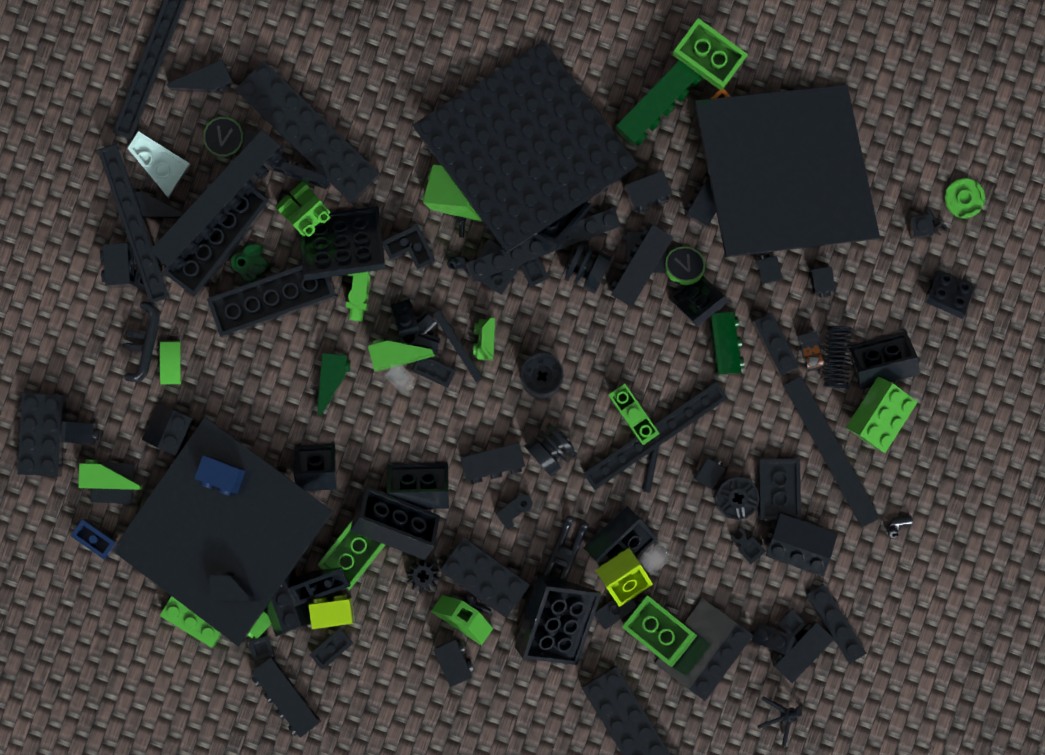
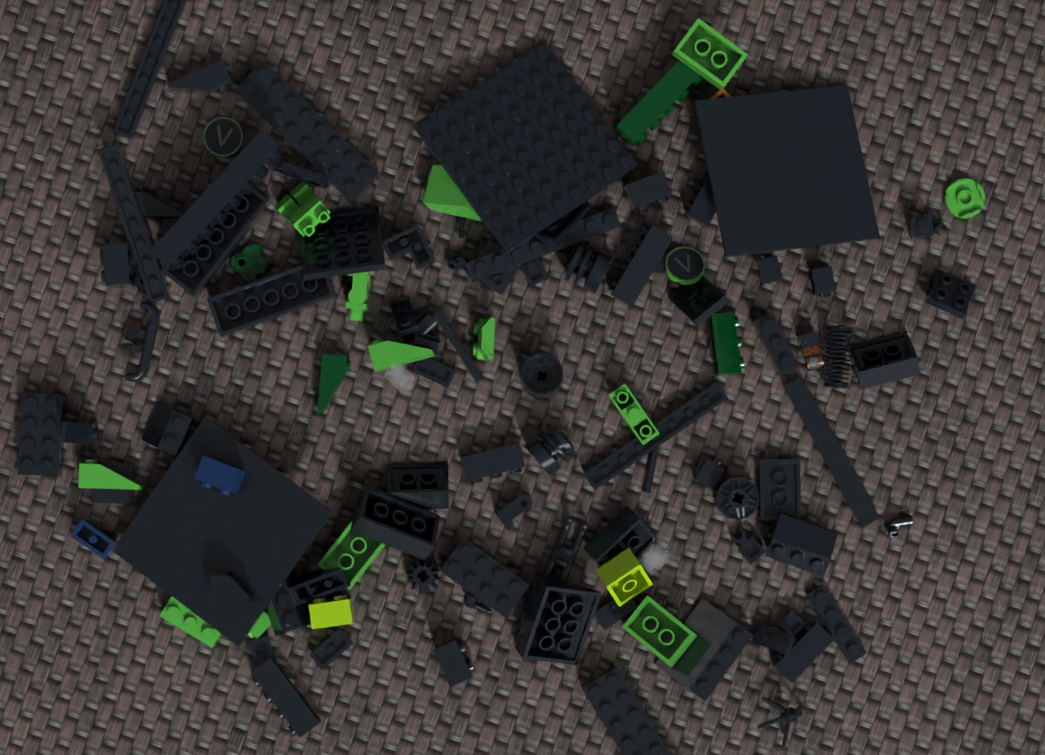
(159, 162): light aqua wing -> none
(170, 362): bright green slope -> none
(315, 467): black slope -> none
(463, 618): bright green slope -> none
(881, 414): bright green brick -> none

